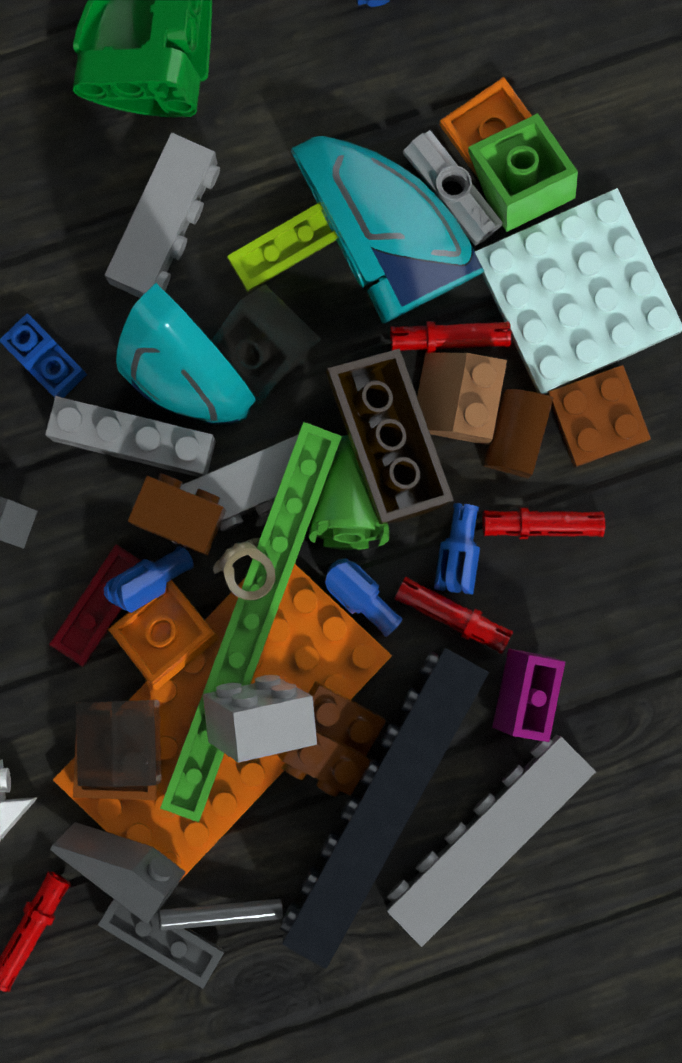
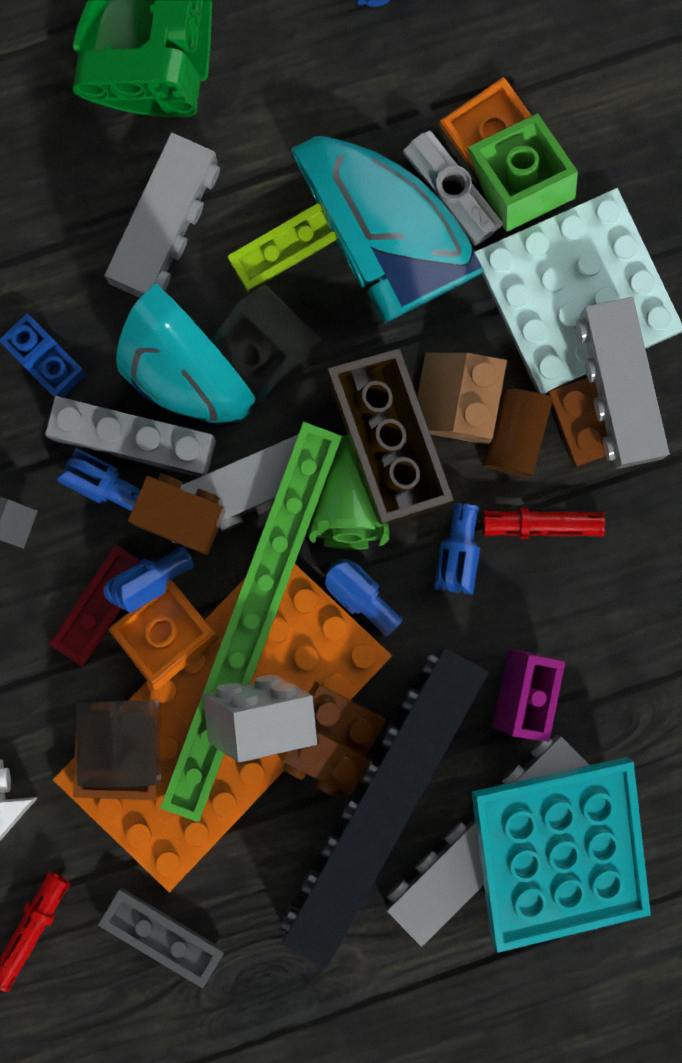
(97, 480): none -> blue arm
(121, 867): dark grey slope -> none
(220, 914): dark grey piece -> none
(237, 551): dark tan piece -> none
(450, 336): red pin -> none
(460, 618): red pin -> none
(561, 853): none -> teal plate
(623, 383): none -> light grey brick

